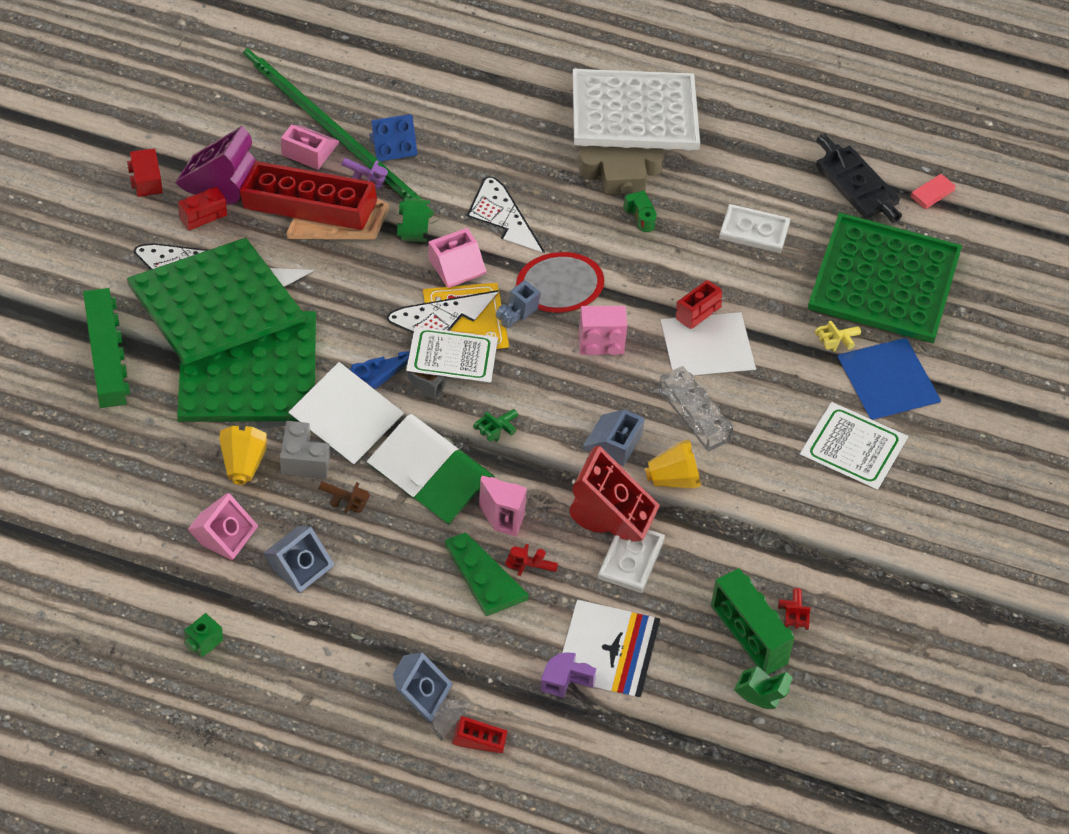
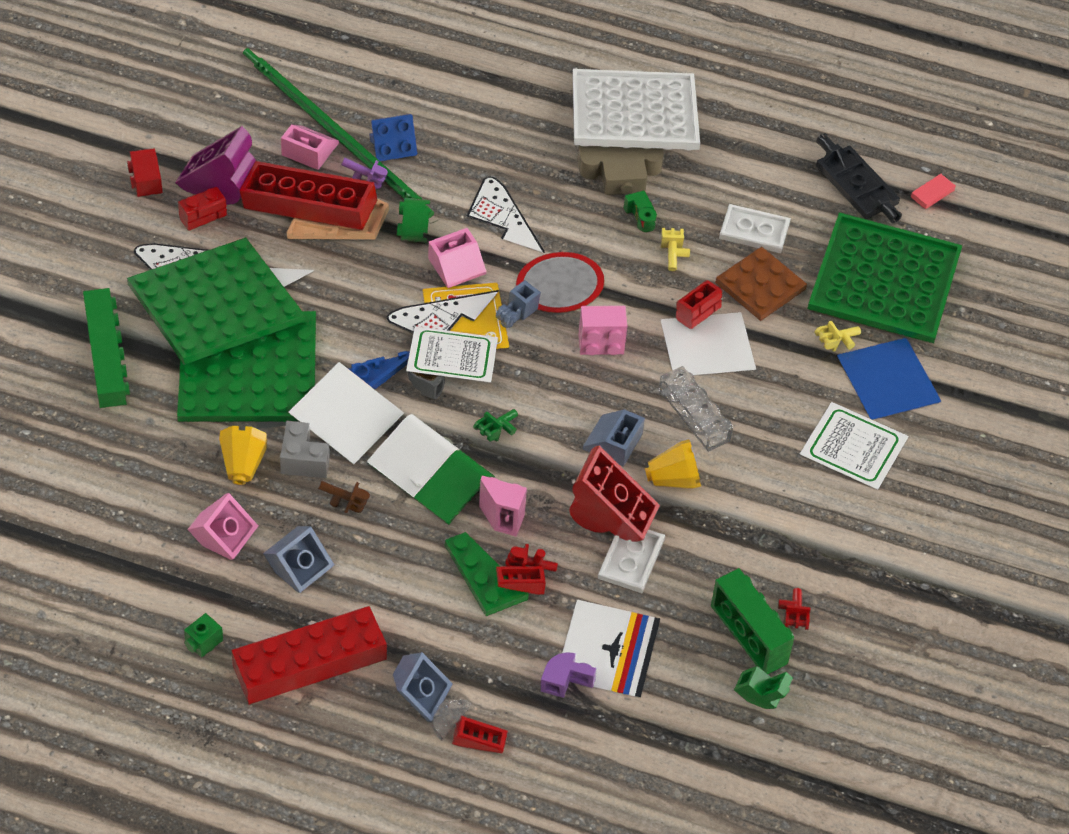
(309, 655): none -> red brick
(529, 578): none -> red slope
(673, 241): none -> light yellow arm
(761, 283): none -> dark orange plate

